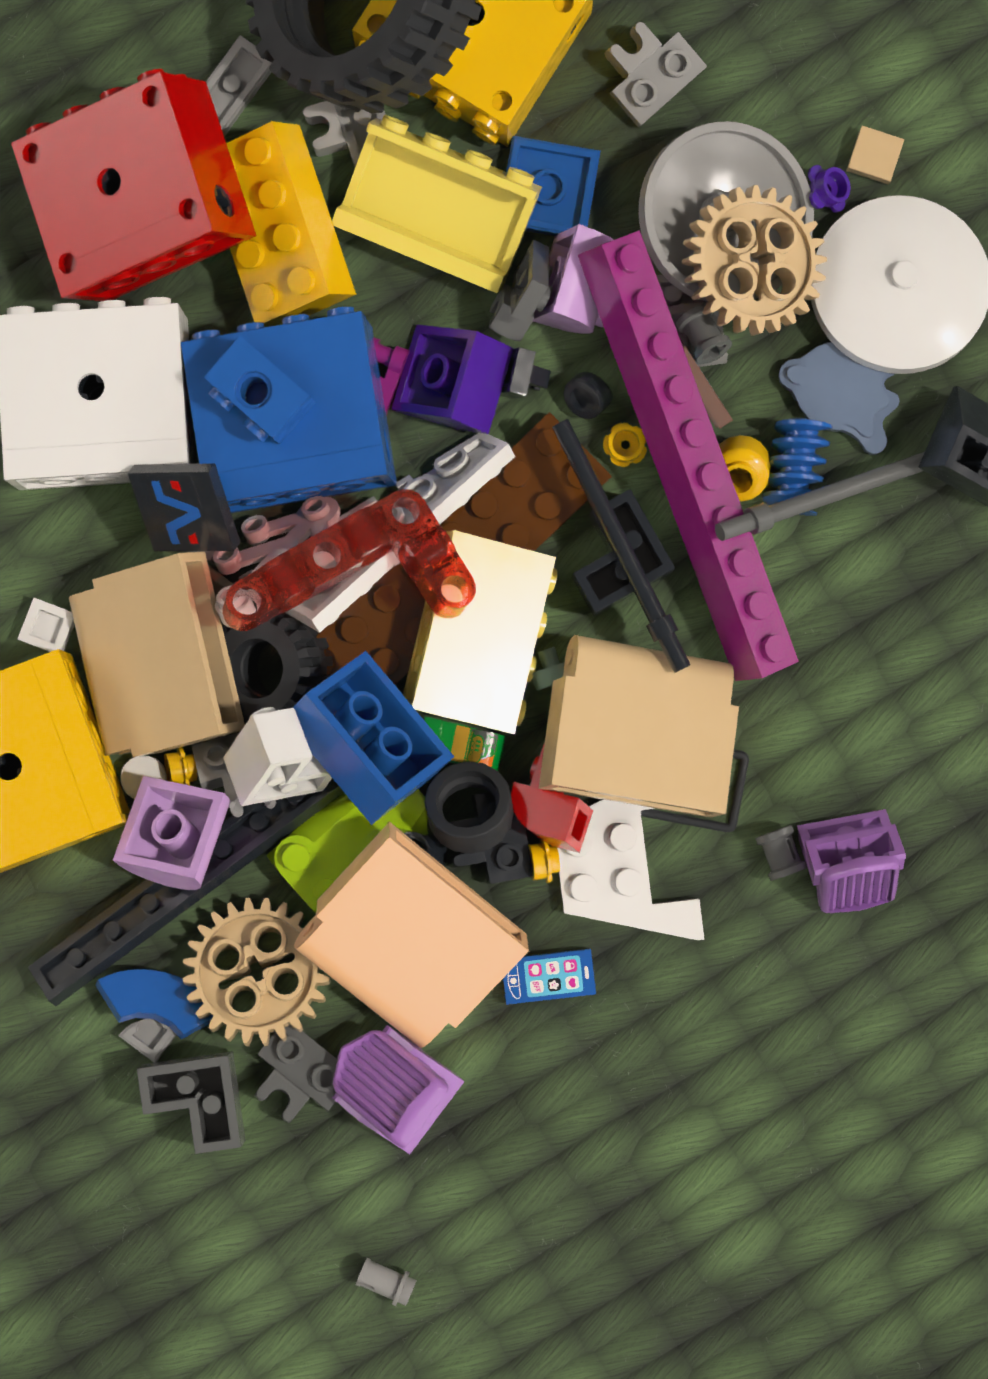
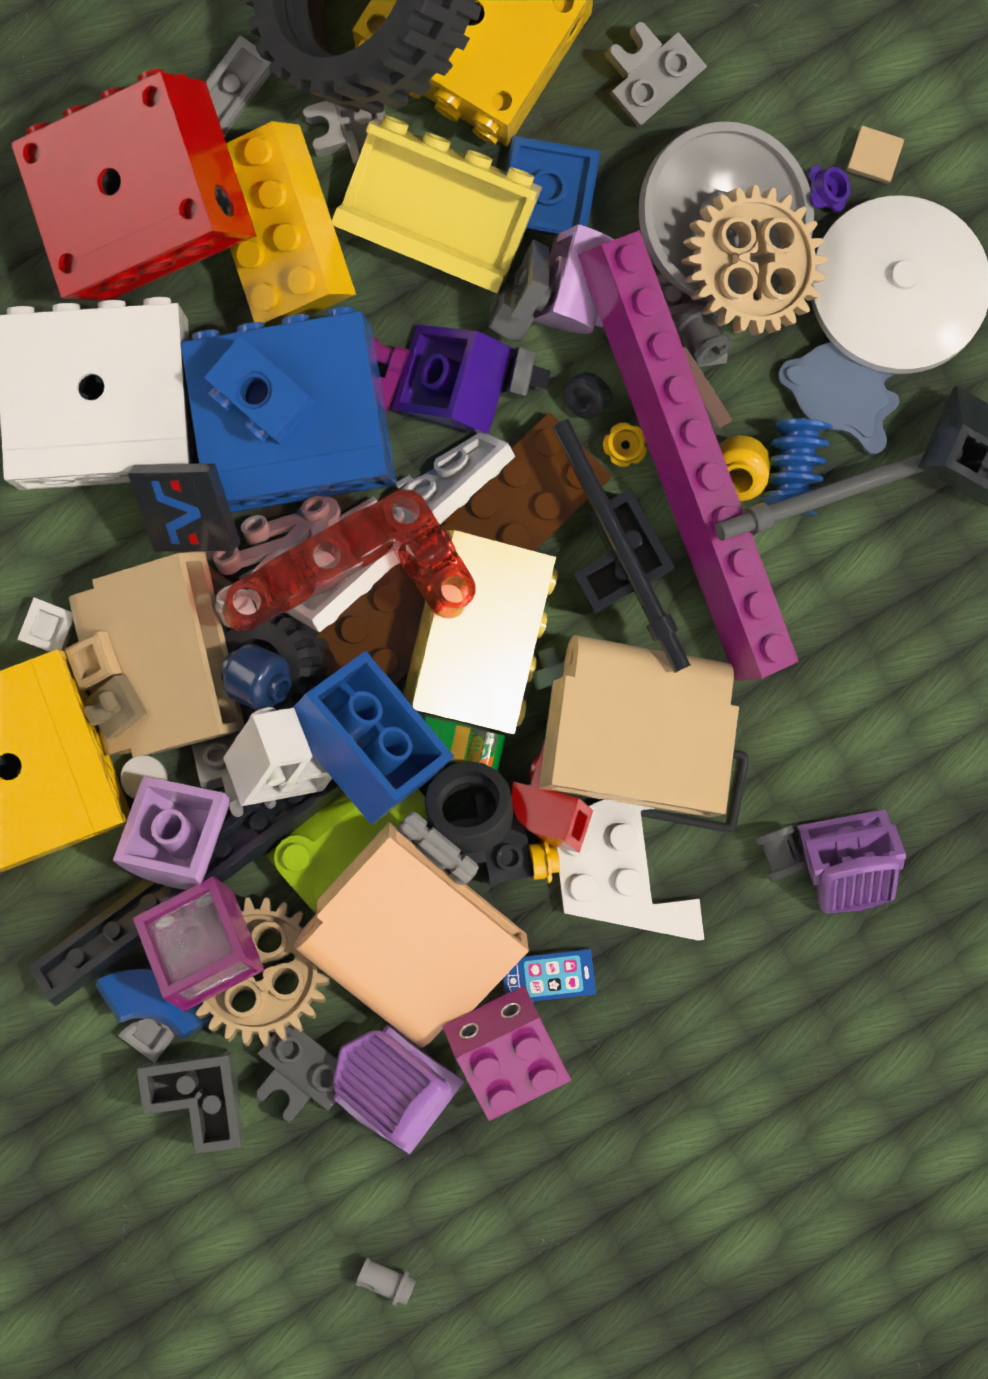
(93, 660): none -> tan tile
(114, 707): none -> dark tan tile
(180, 767): yellow plate -> none
(198, 944): none -> piece
(256, 677): none -> dark blue head
(438, 848): none -> light grey axle
(506, 1053): none -> magenta piece

